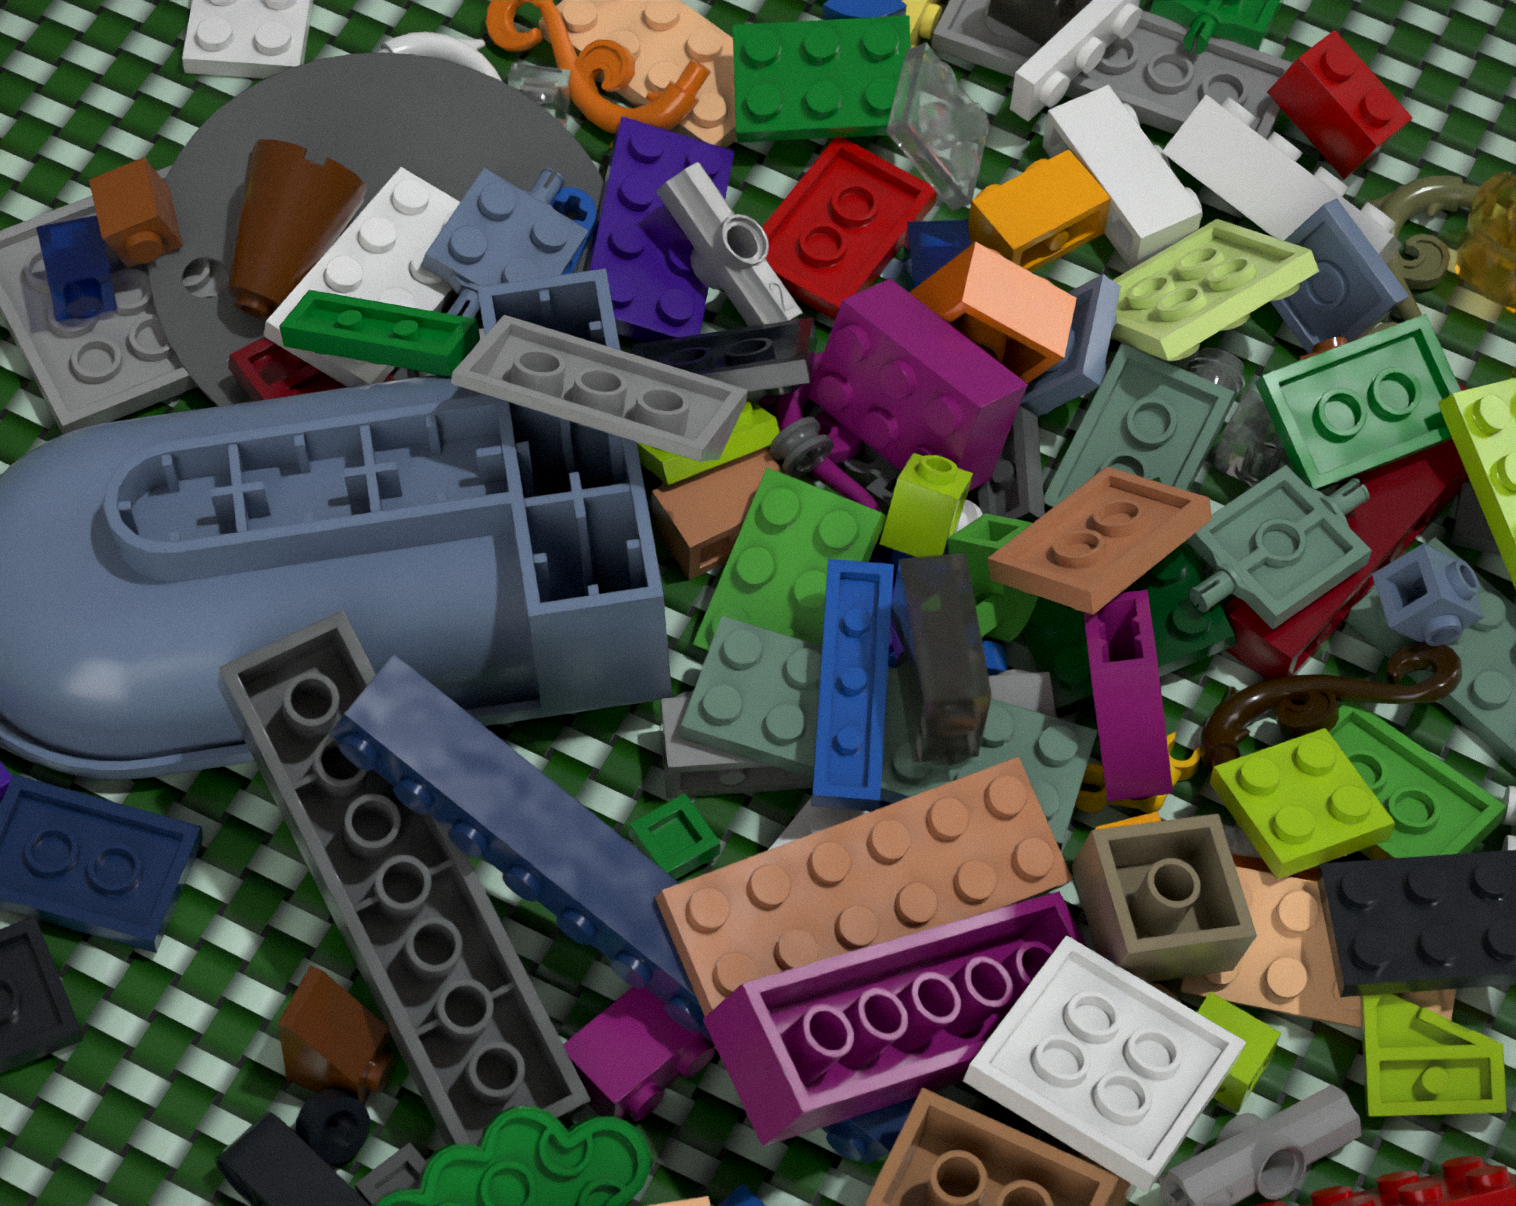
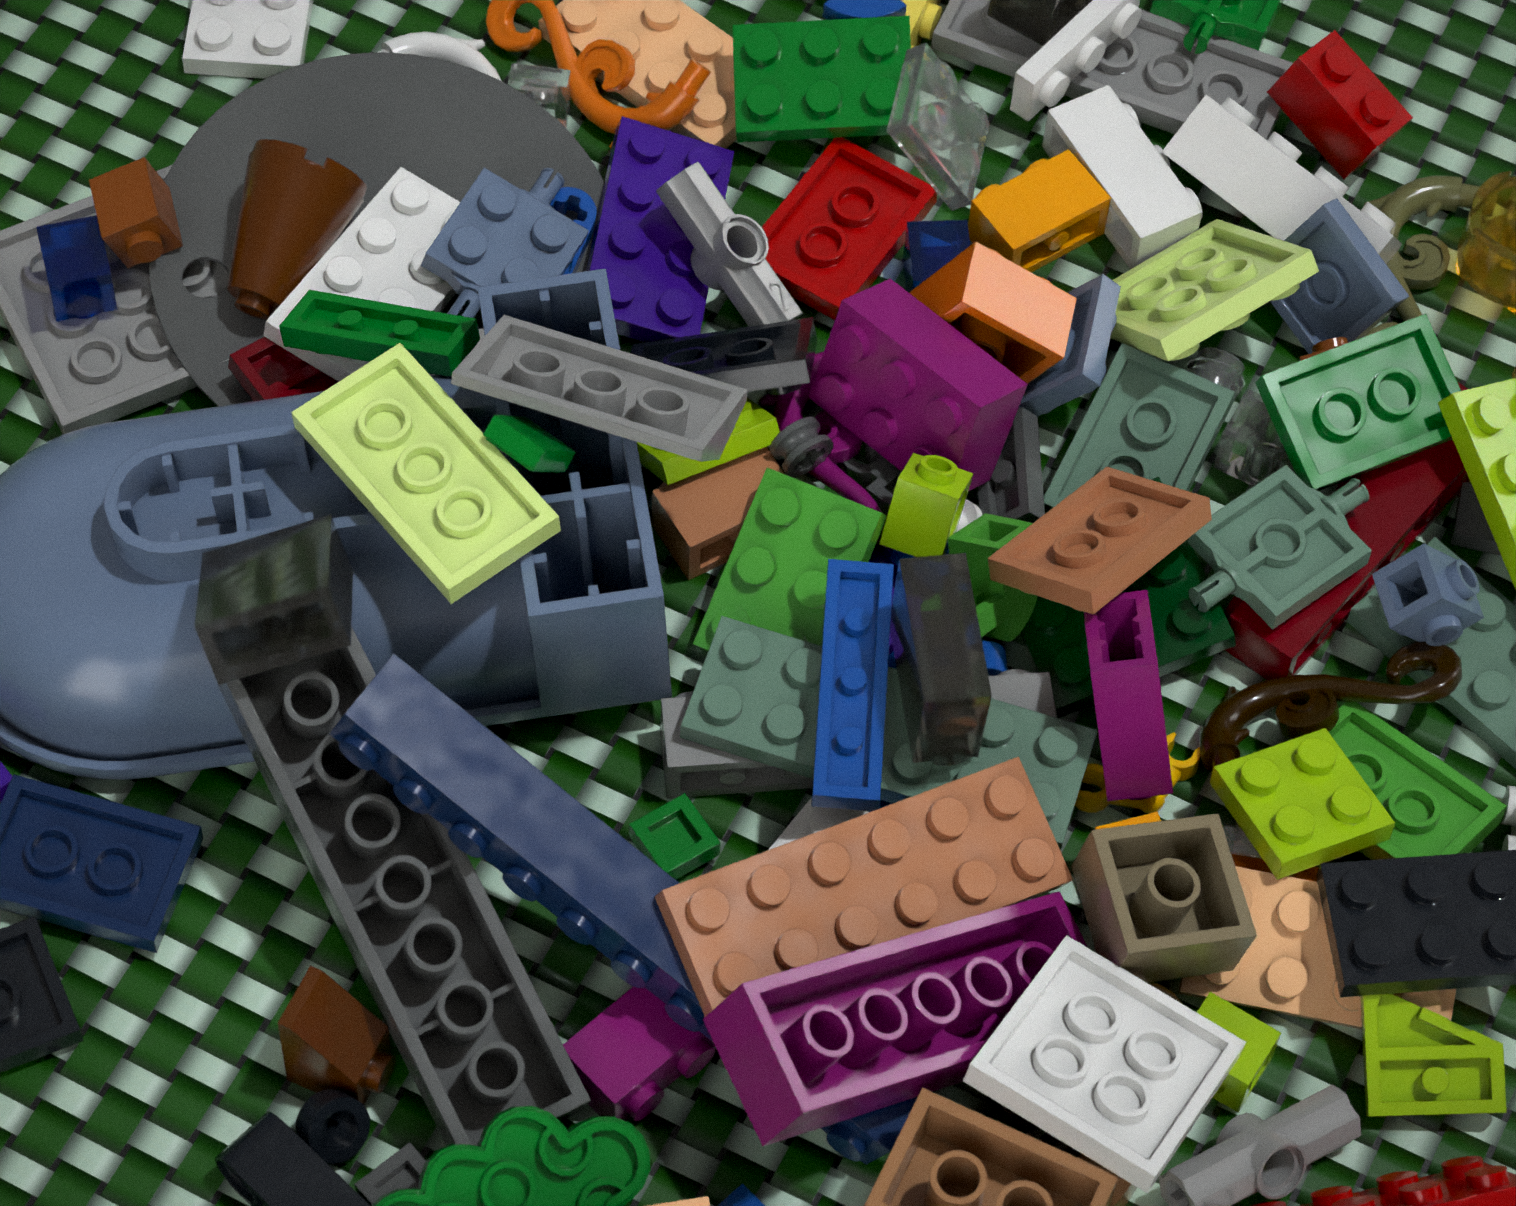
(274, 599): none -> clear smoke brick
(426, 472): none -> yellowish green plate
(528, 444): none -> green tile

